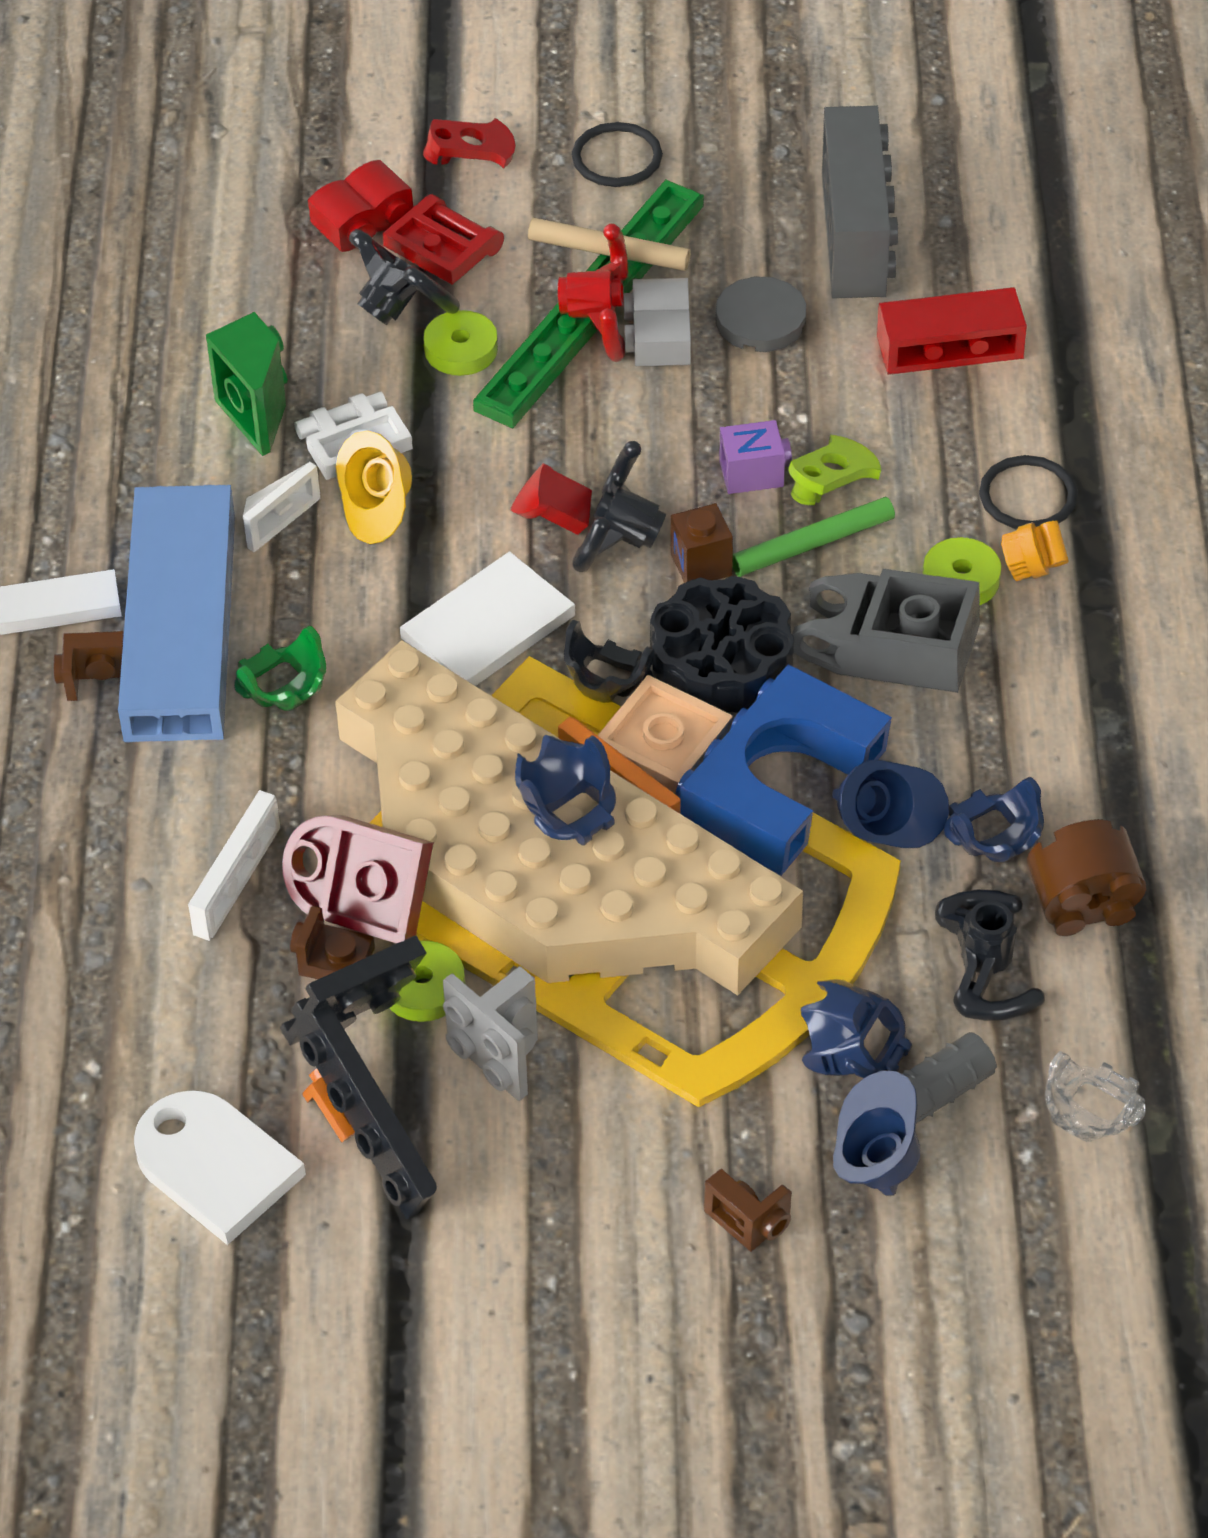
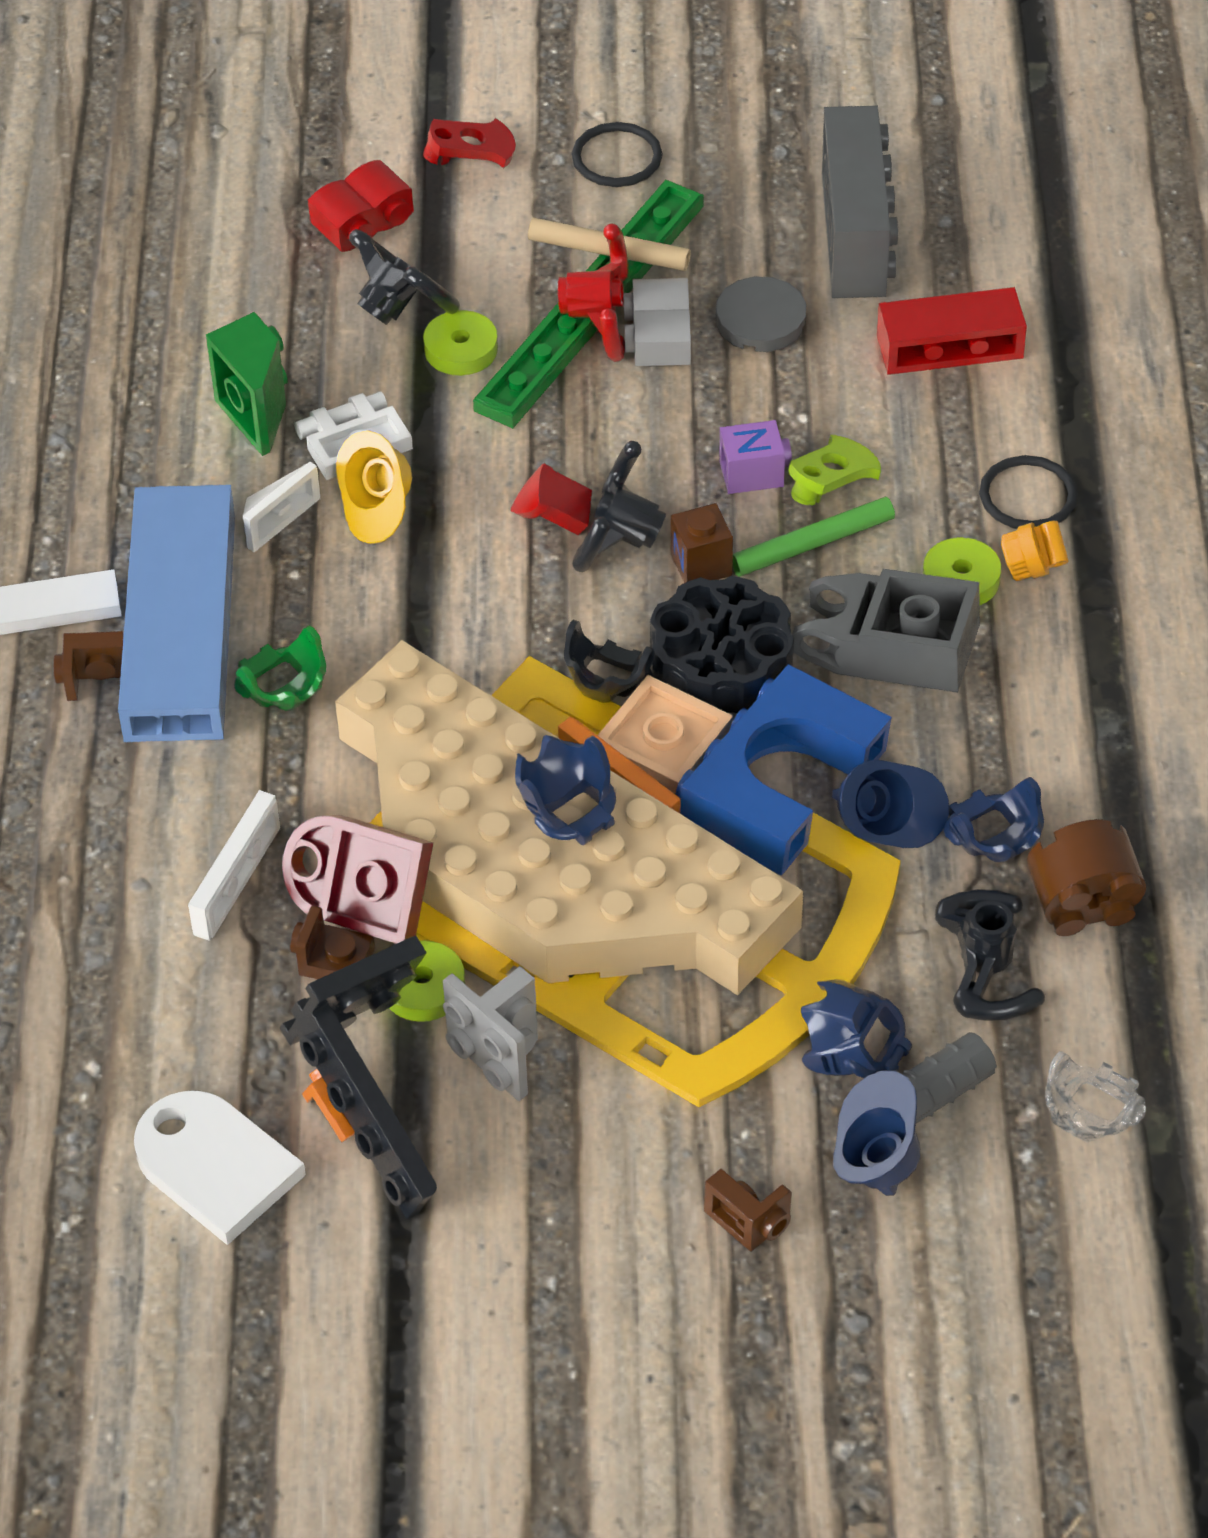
(437, 248): red plate -> none
(488, 619): white tile -> none

